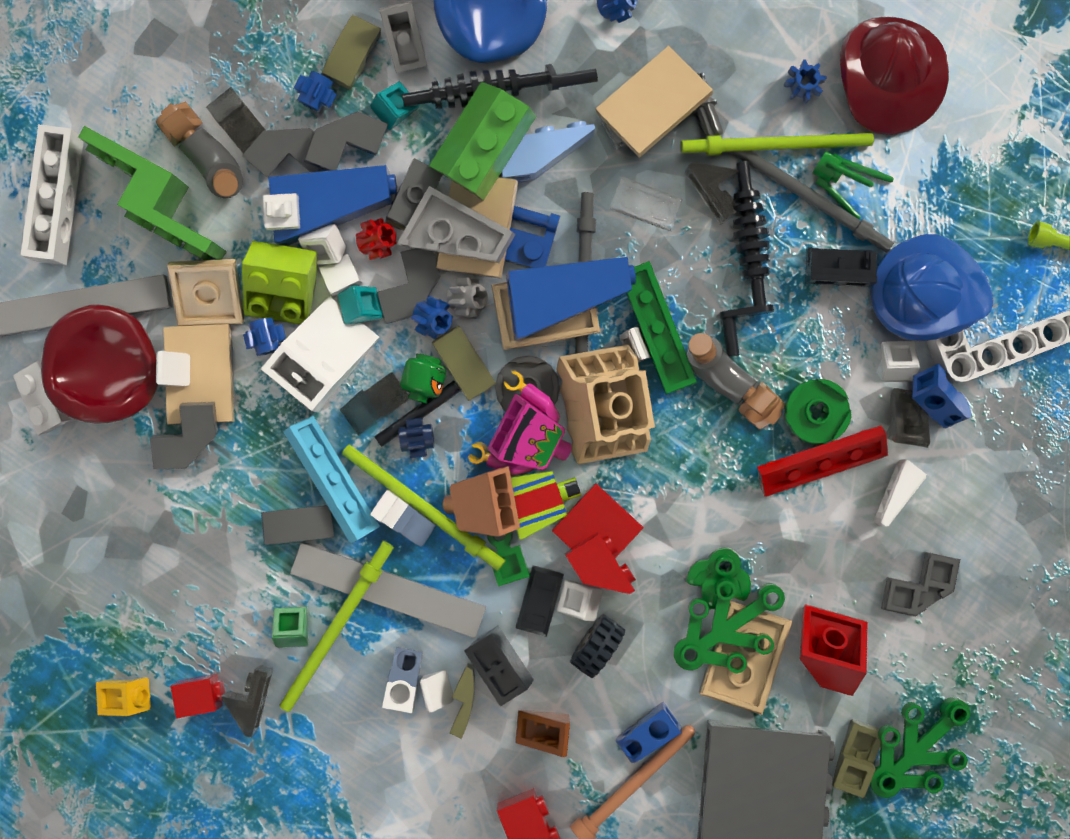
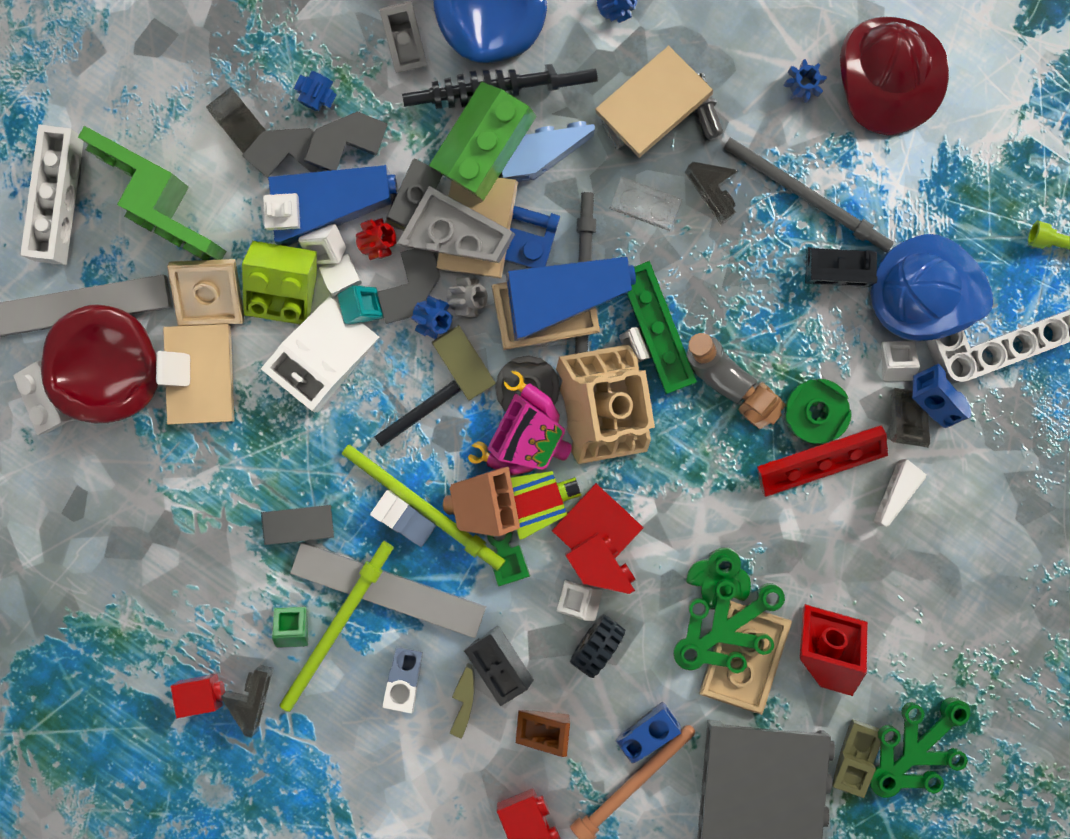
(123, 697): yellow bracket -> none
(198, 430): dark grey tile -> none
(202, 149): piece -> none
(264, 336): blue gear -> none
(331, 479): medium azure plate -> none
(350, 52): olive slope -> none
(374, 404): clear smoke slope -> none
(390, 107): teal slope -> none
(416, 437): dark blue gear -> none
(423, 378): green head -> none
(436, 690): white slope -> none
(539, 601): black tile -> none
(716, 145): lime bar -> none
(756, 273): black piece -> none
(833, 166): green plant -> none
(936, 582): dark grey tile -> none

